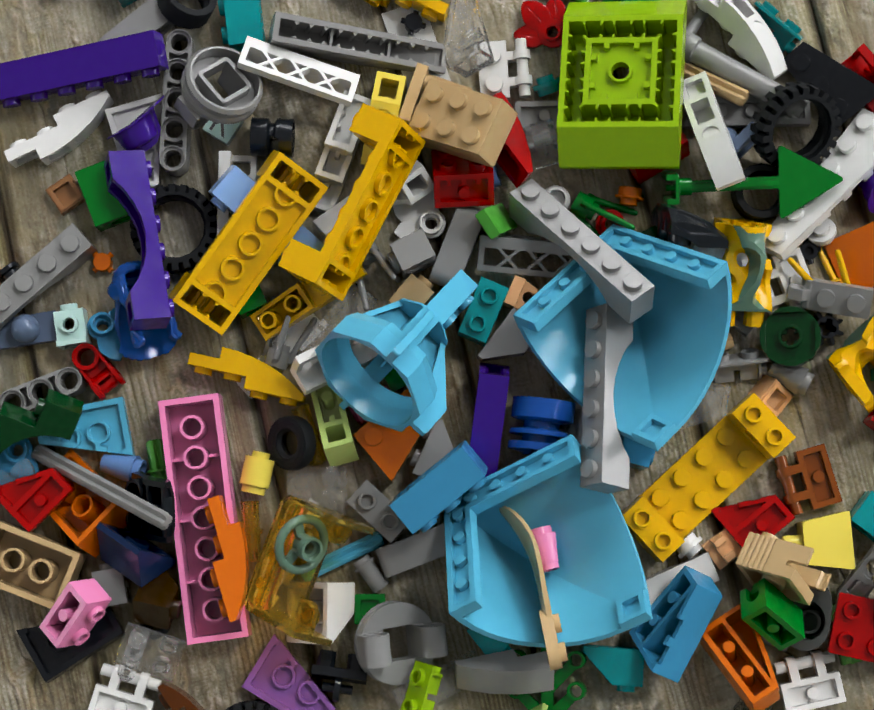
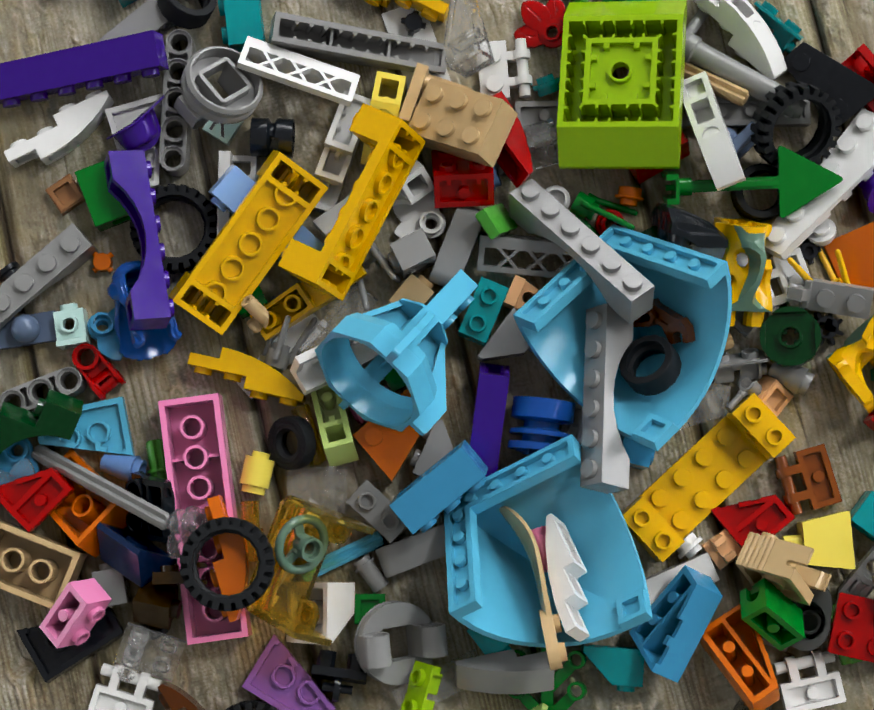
(171, 575): none -> dark brown plate
(181, 525): none -> clear plate
(190, 557): none -> black tyre
(259, 313): none -> tan arm
(563, 572): none -> white slope
(660, 379): none -> black tyre
(670, 321): none -> reddish brown piece
(746, 387): none -> light grey hand

